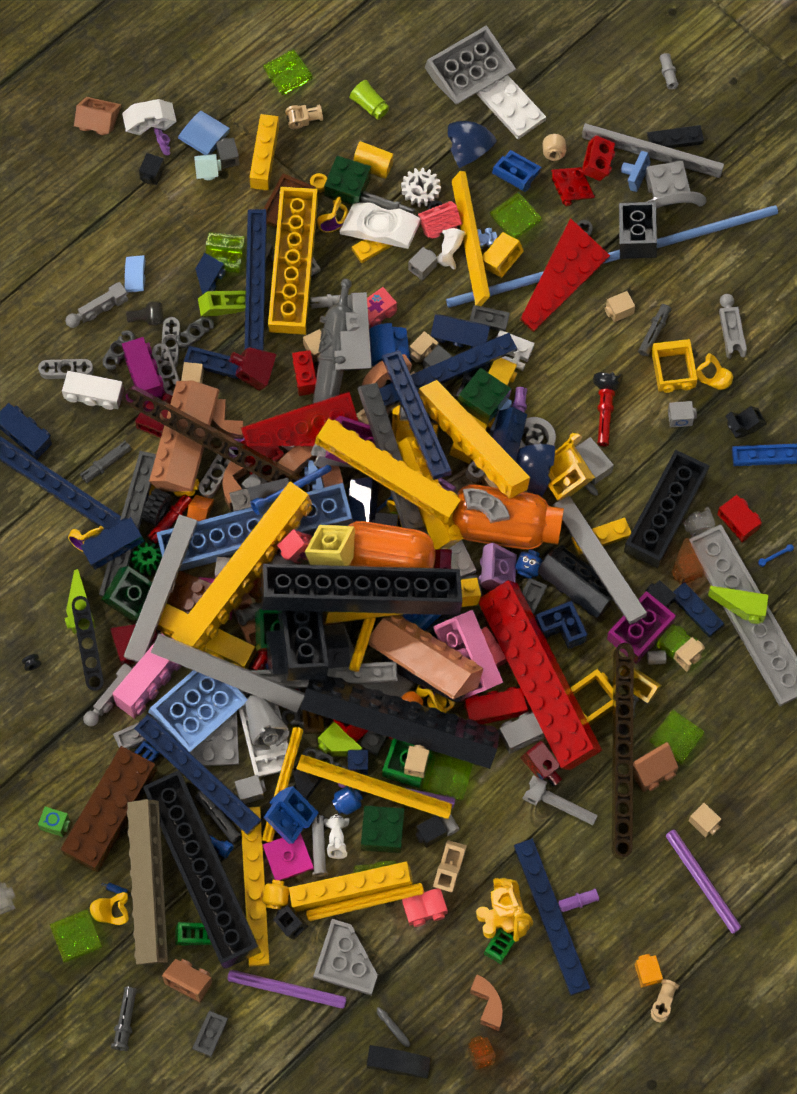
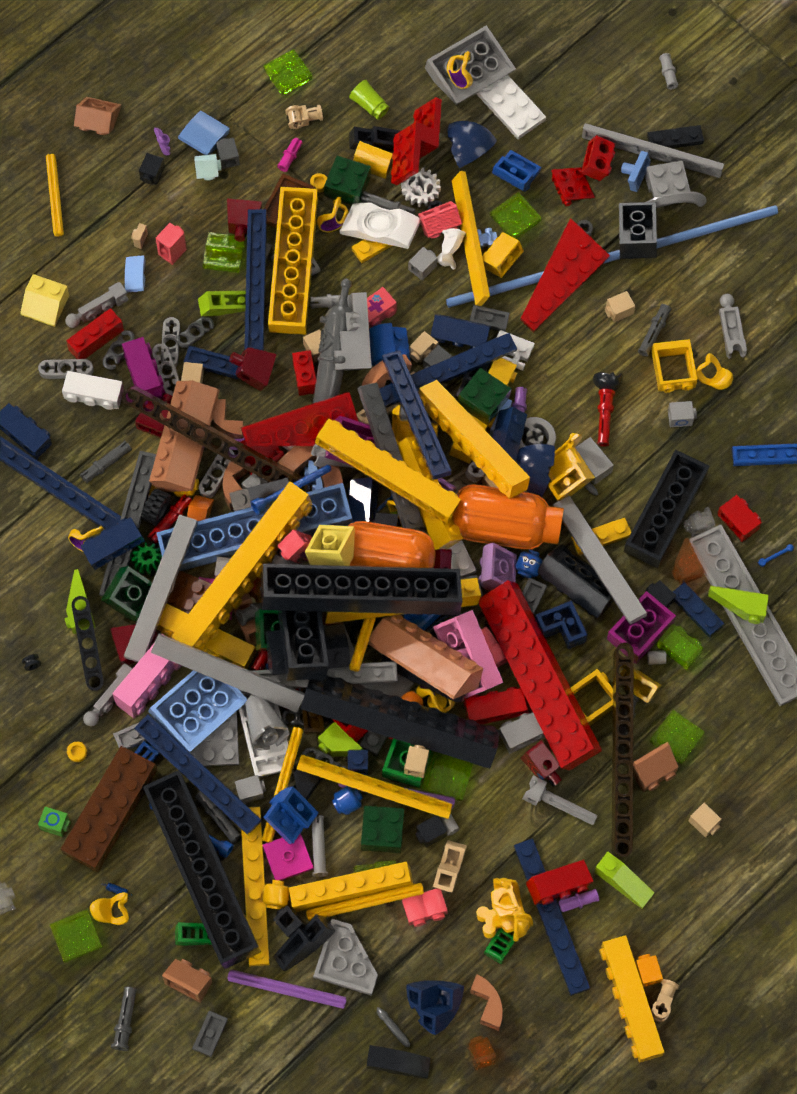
(44, 300): none -> light yellow slope
(54, 195): none -> yellow axle
(77, 751): none -> yellow tile
(95, 335): none -> red brick
(139, 235): none -> tan plate
(147, 882): dark tan brick -> none
(149, 114): white brick -> none
(151, 314): clear smoke pin -> none
(171, 243): none -> coral brick
(209, 272): dark blue slope -> none
(238, 216): none -> dark red torso
(264, 152): yellow brick -> none
(289, 155): none -> dark pink axle
(304, 942): none -> black slope
(336, 848): white animal -> none
(377, 137): none -> black slope
(416, 141): none -> red bracket
(435, 1003): none -> dark blue brick
(461, 77): none -> yellow piece
(486, 503): light grey tile -> none
(554, 147): tan head -> none
(559, 883): none -> red brick
(623, 880): none -> lime slope
(632, 999): none -> yellow brick
(689, 653): tan brick -> none
(703, 881): medium lavender axle -> none
(745, 422): black brick -> none

